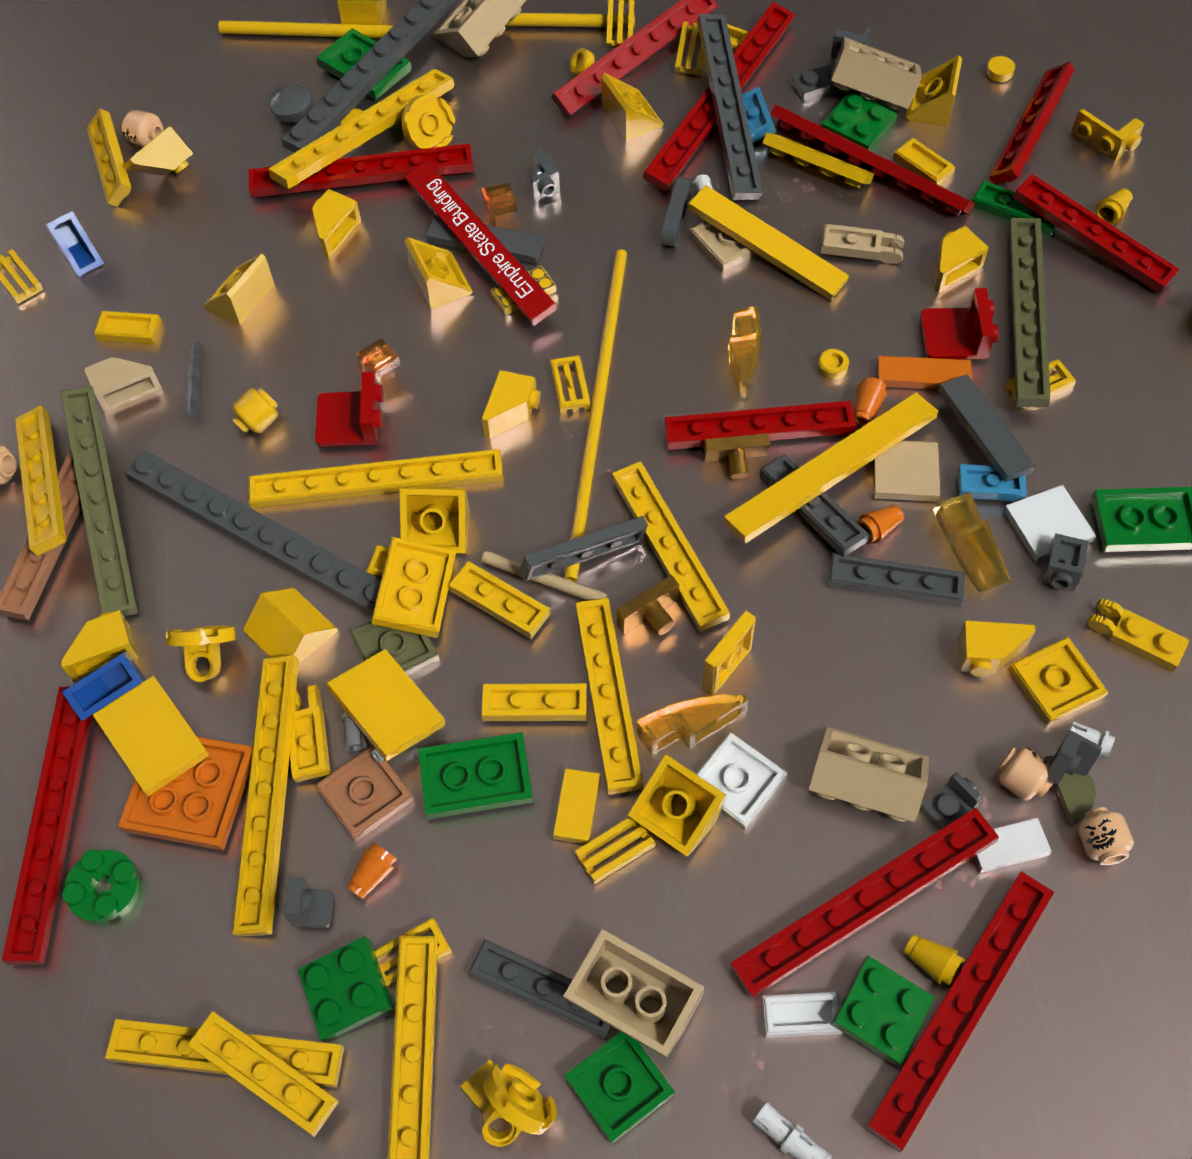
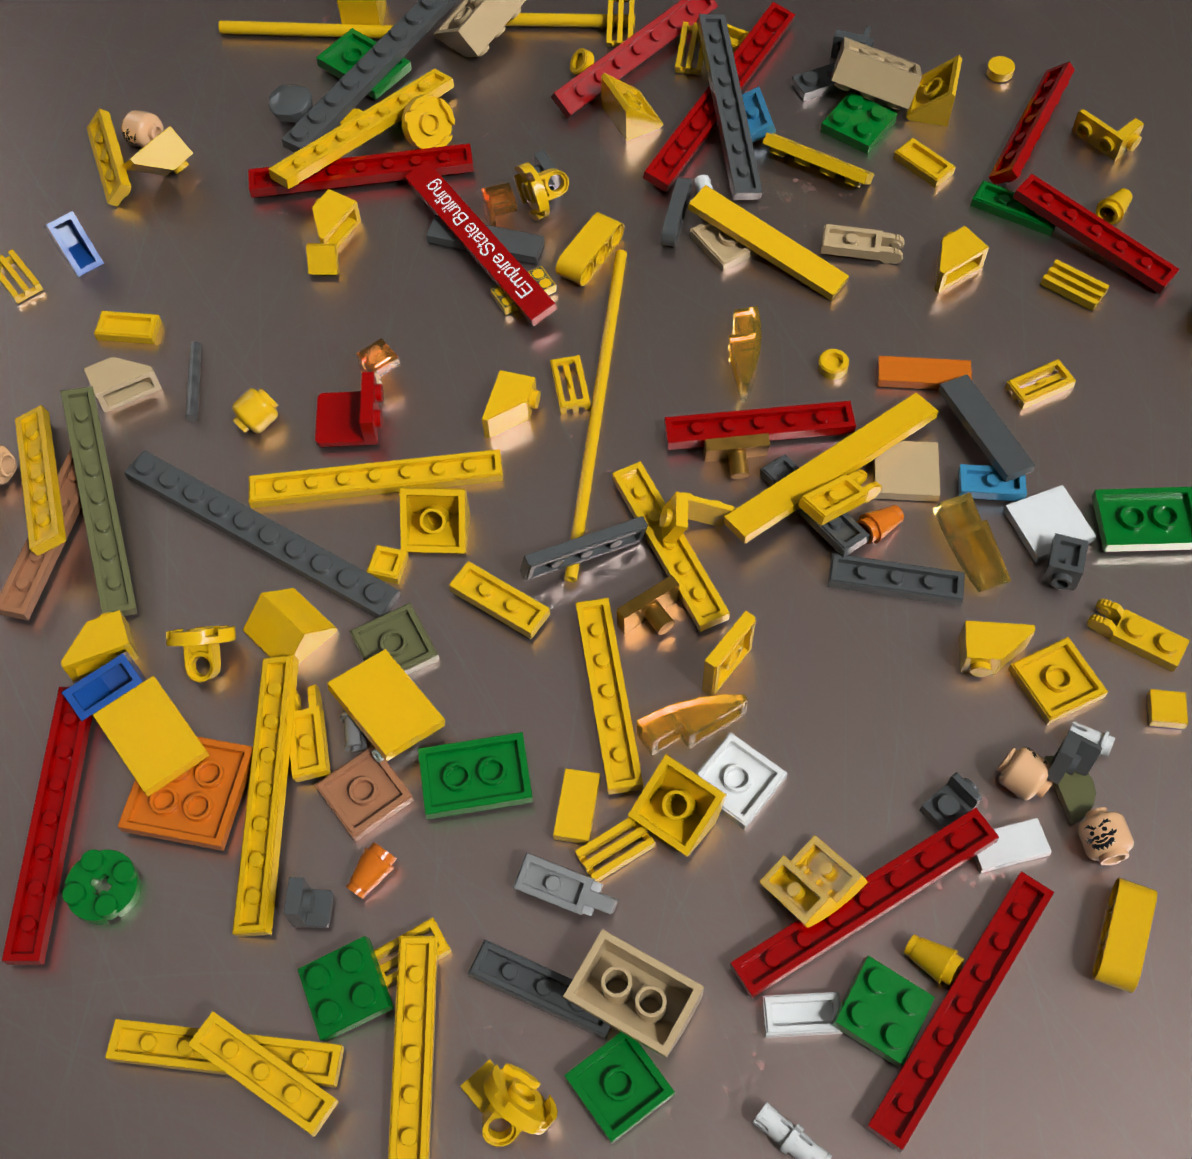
(242, 290): yellow slope -> none
(322, 258): none -> yellow tile
(414, 587): yellow tile -> none
(436, 273): yellow slope -> none
(534, 188): none -> yellow tile
(534, 702): yellow plate -> none
(548, 579): tan bar -> none
(562, 886): none -> light grey hinge
(590, 249): none -> yellow beam
(687, 506): none -> yellow bracket
(813, 882): none -> yellow slope
(839, 497): none -> yellow hinge
(868, 399): orange cone -> none
(870, 775): tan slope -> none
(881, 165): red plate -> none
(960, 331): red bracket -> none
(1029, 313): olive plate -> none
(1076, 282): none -> yellow tile
(1124, 935): none -> yellow beam
(1167, 709): none -> yellow tile

